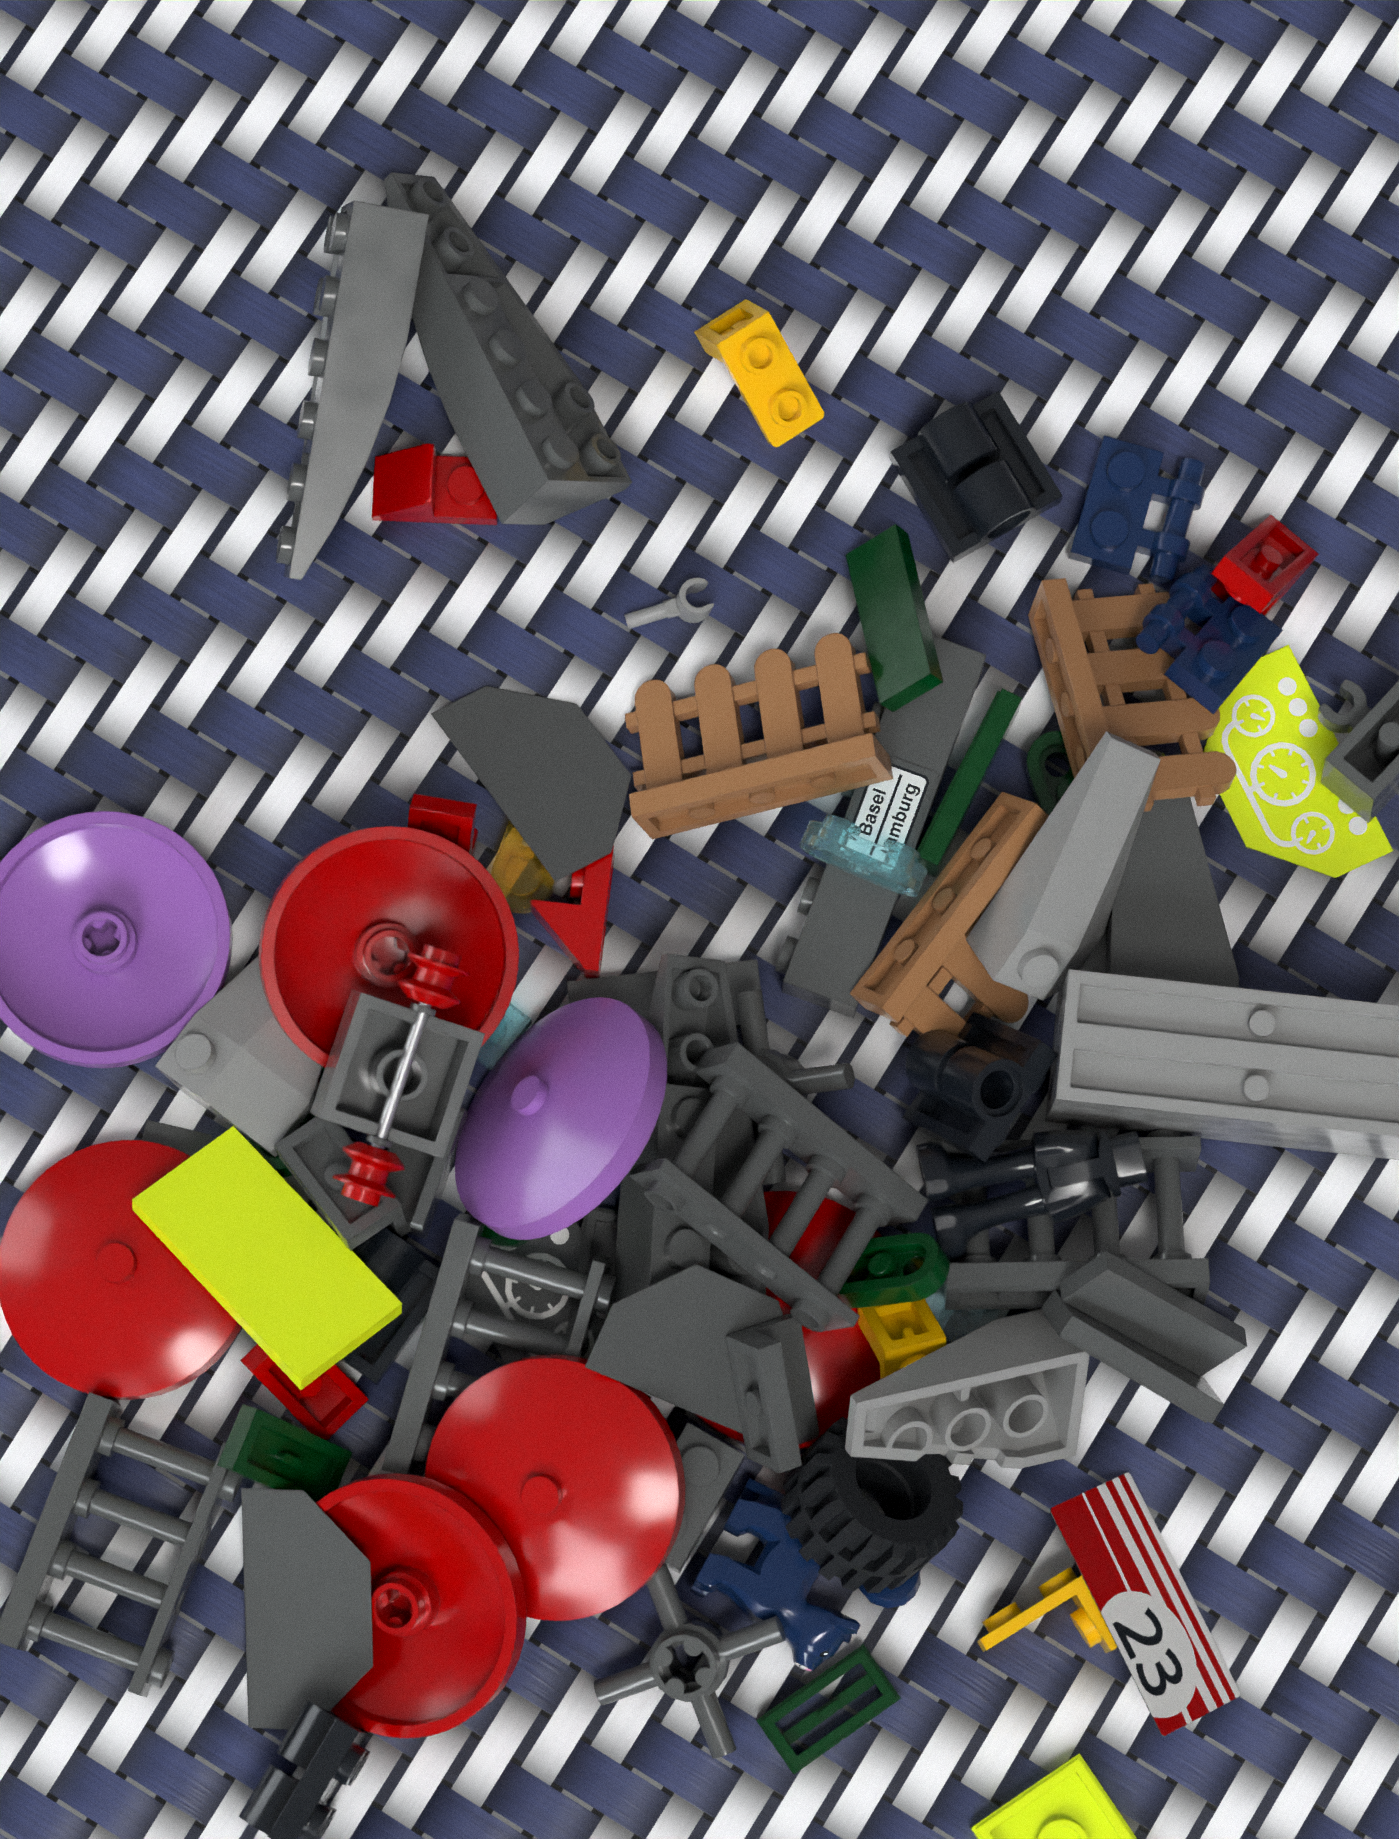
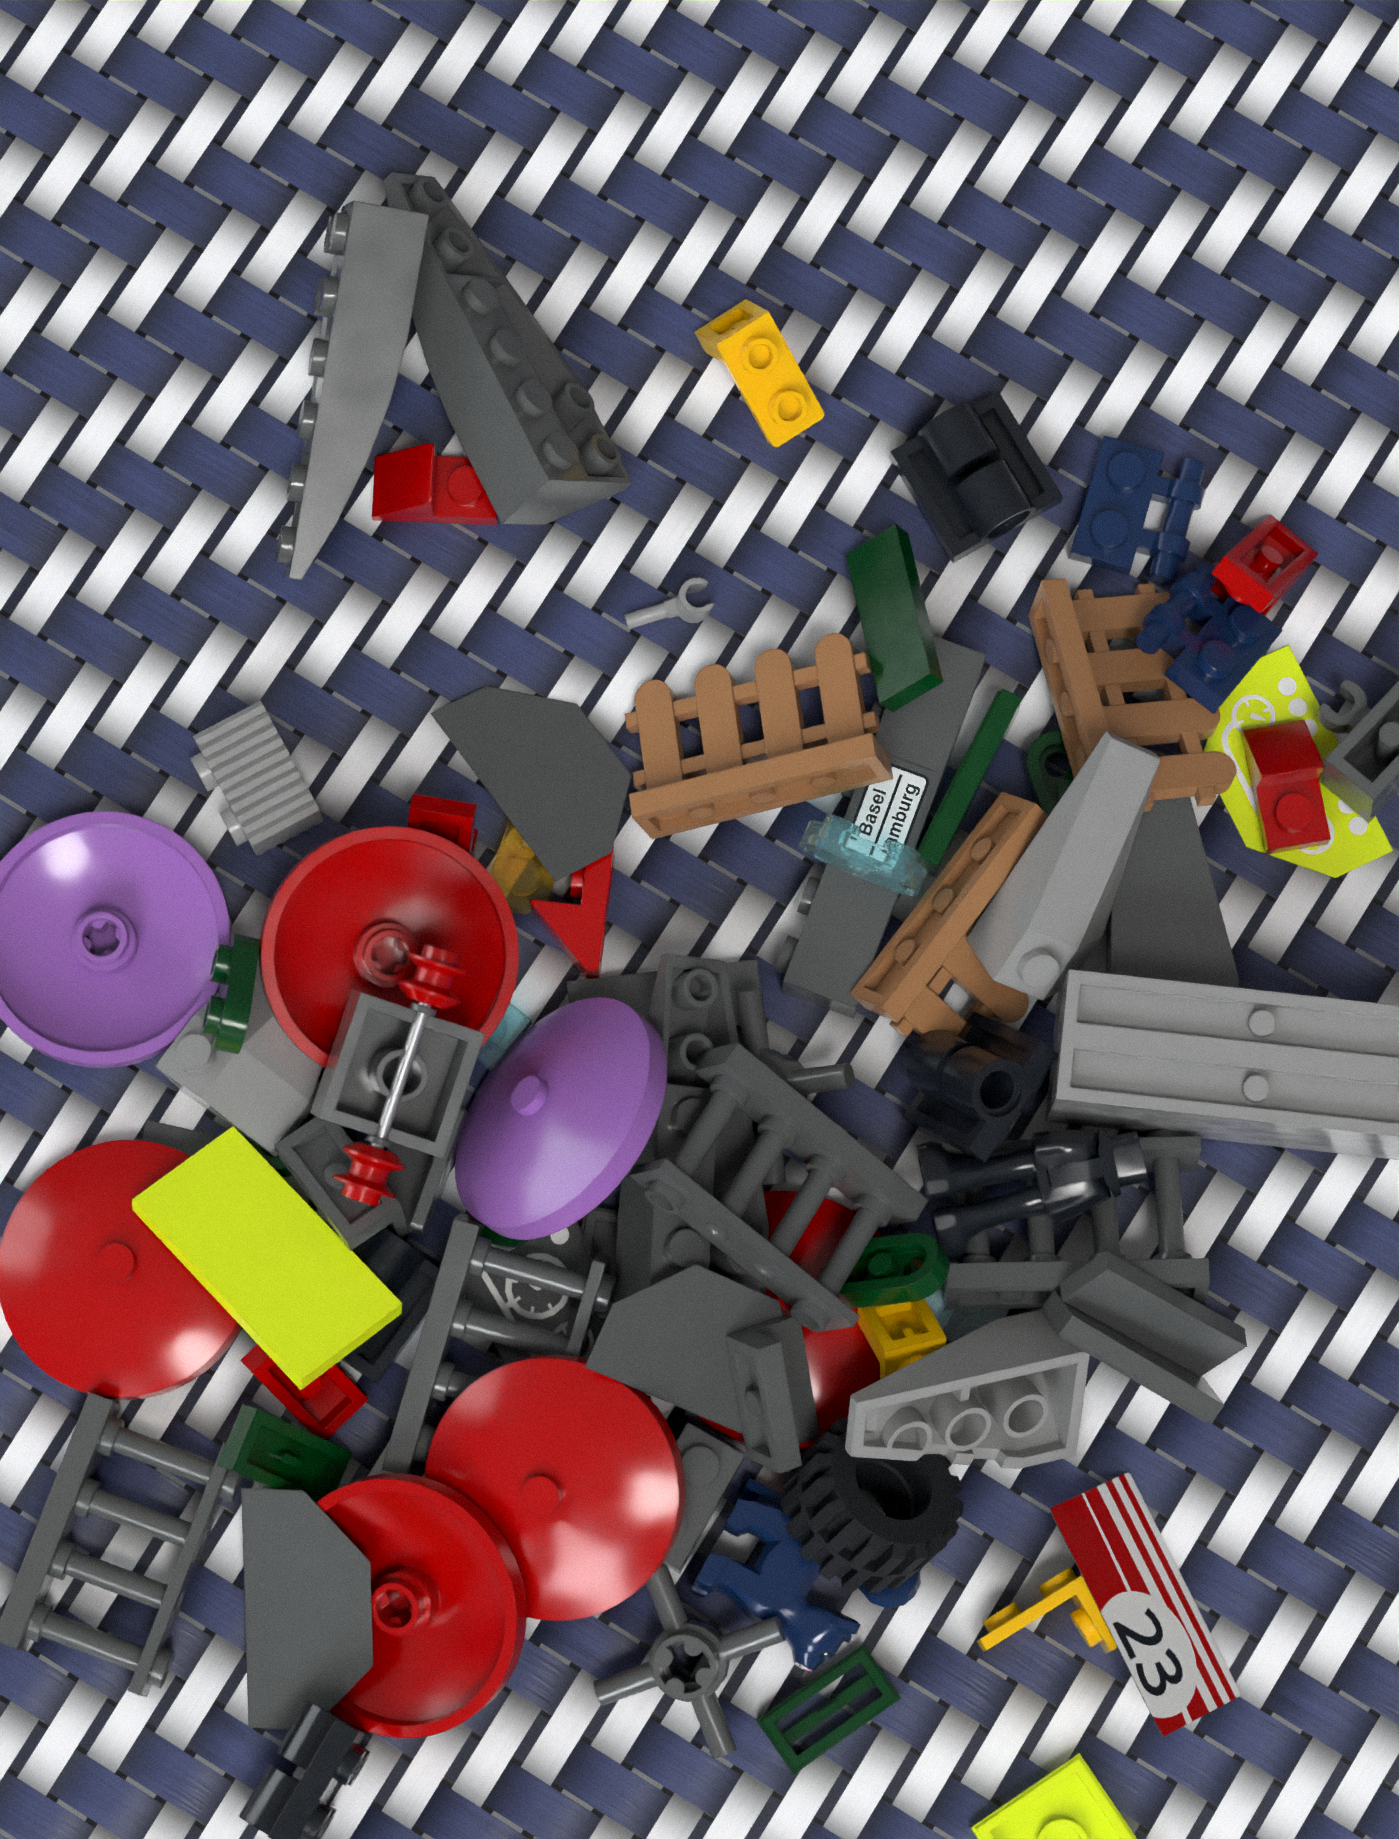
(229, 1013): none -> dark green plate
(256, 778): none -> light grey brick
(1286, 786): none -> red slope

